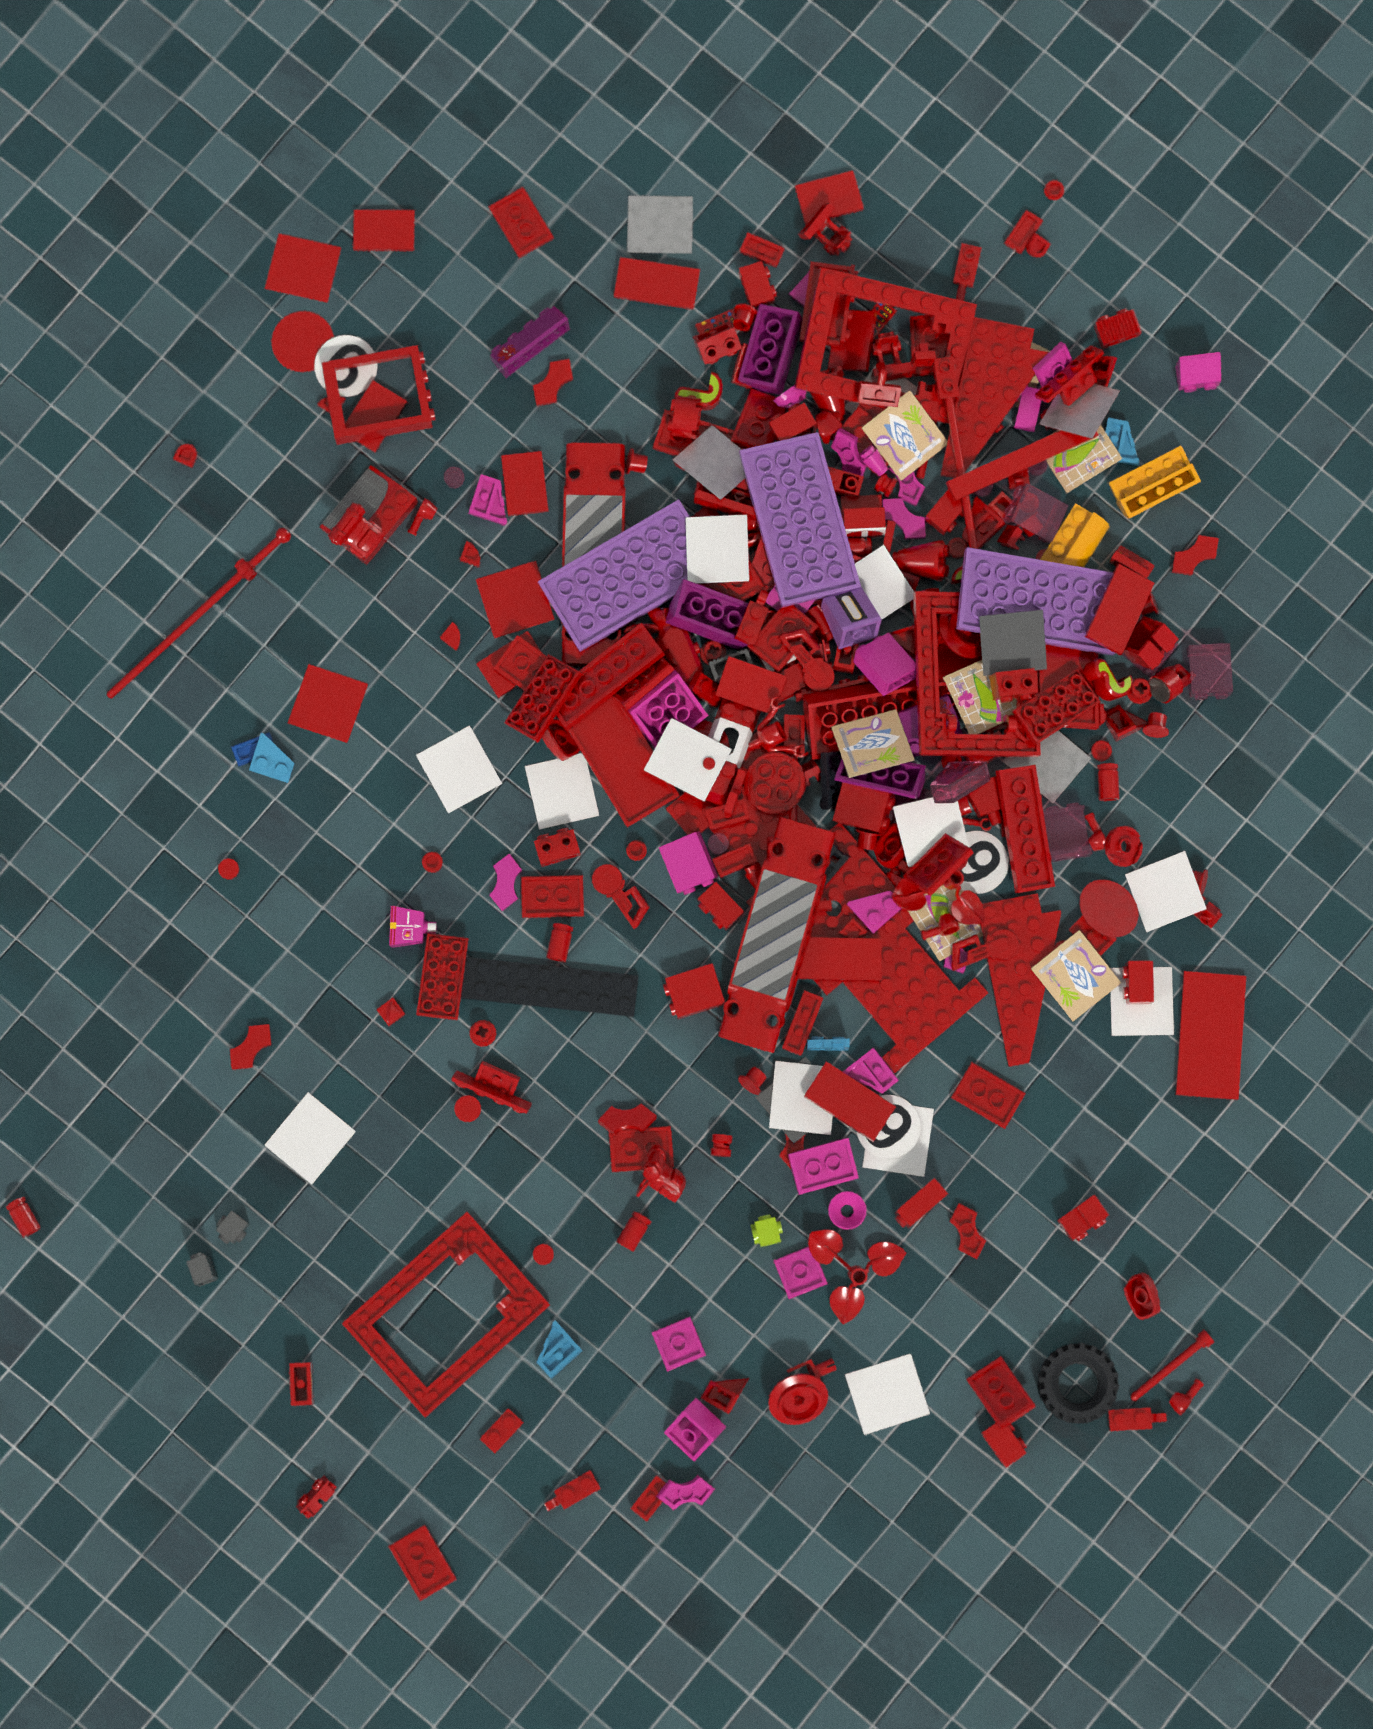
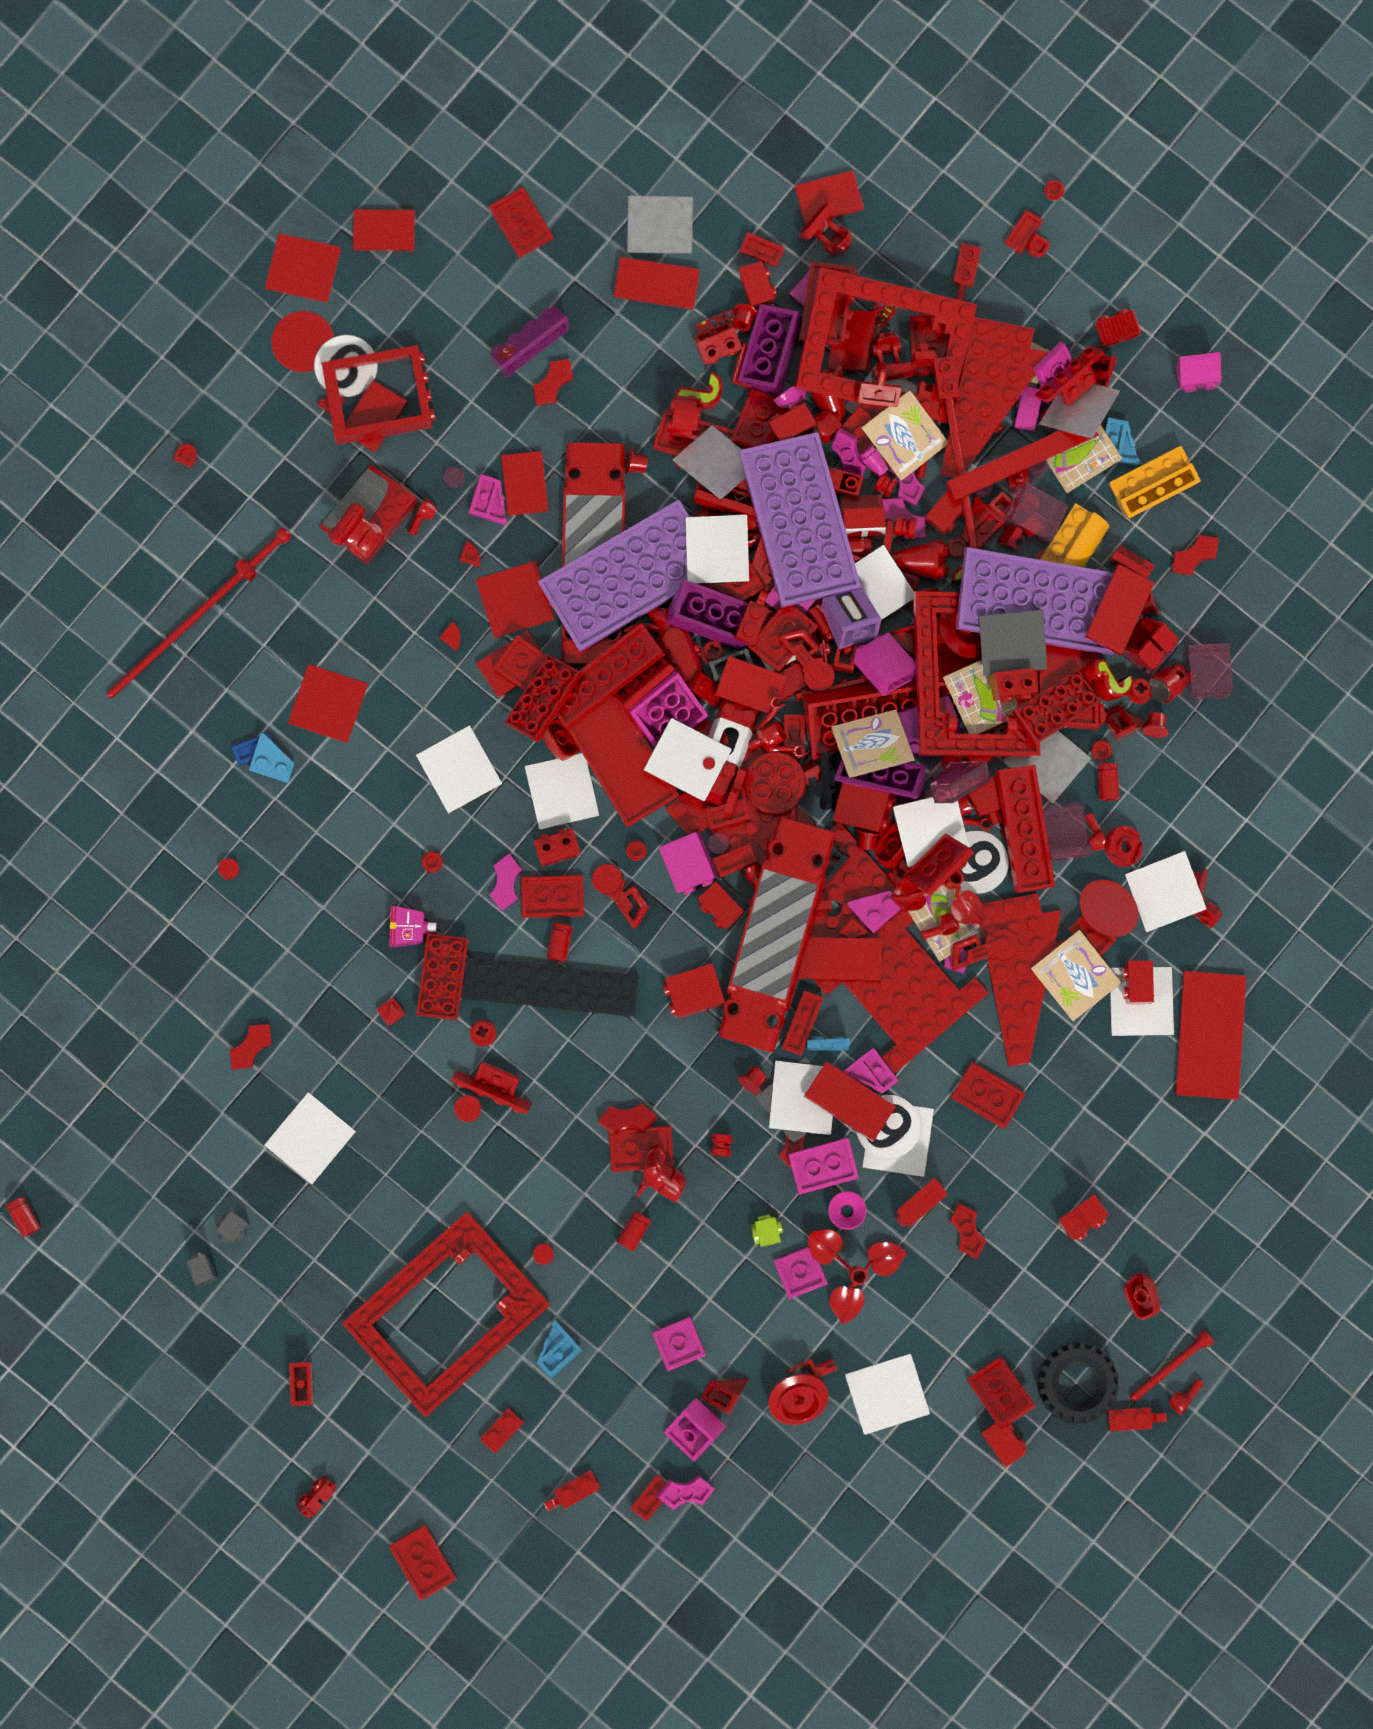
(900, 526): none -> red wheel

